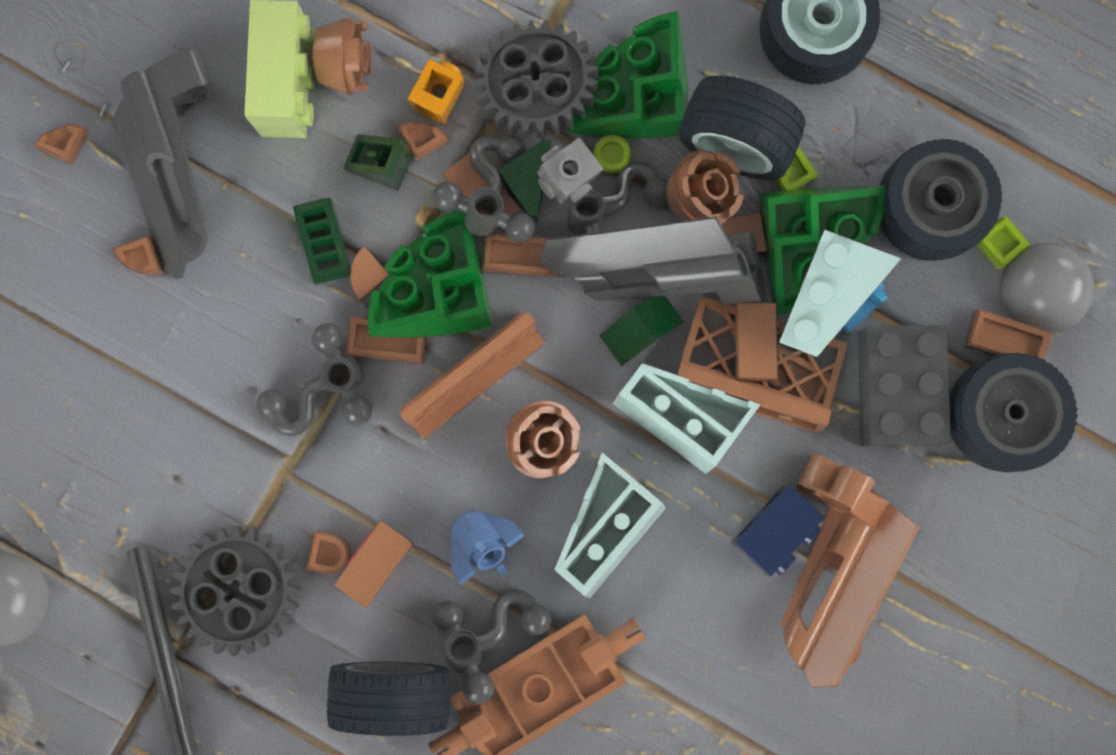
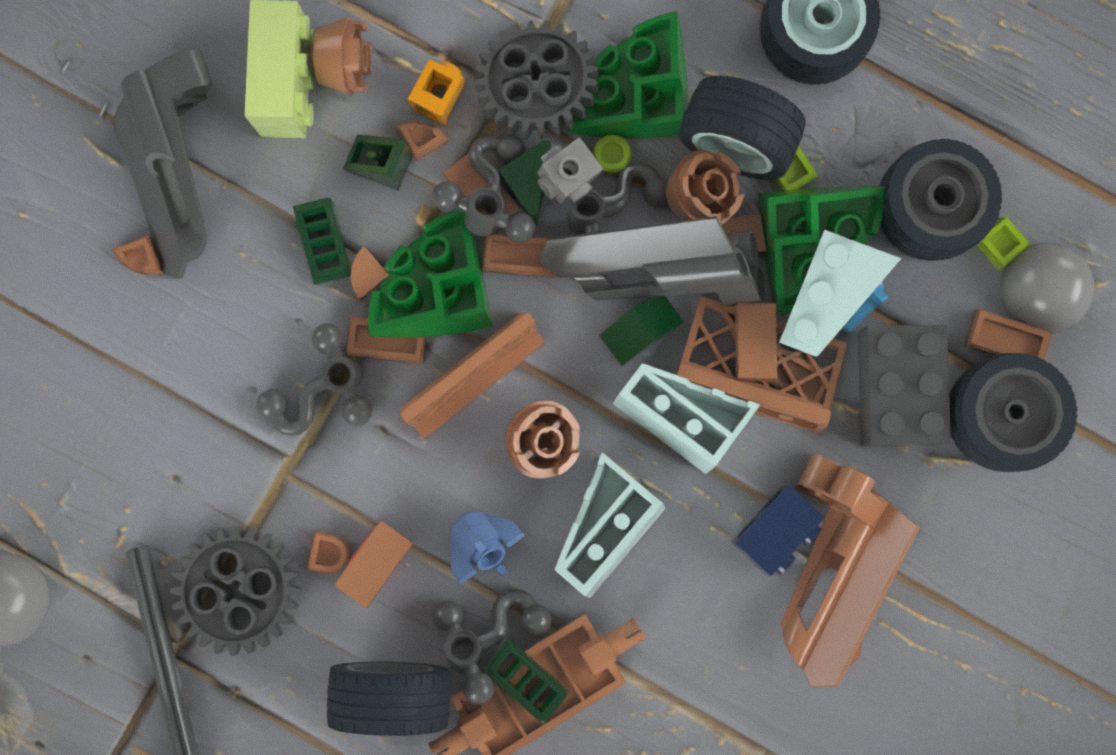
(63, 142): nougat tile -> none
(559, 693): none -> dark green slope

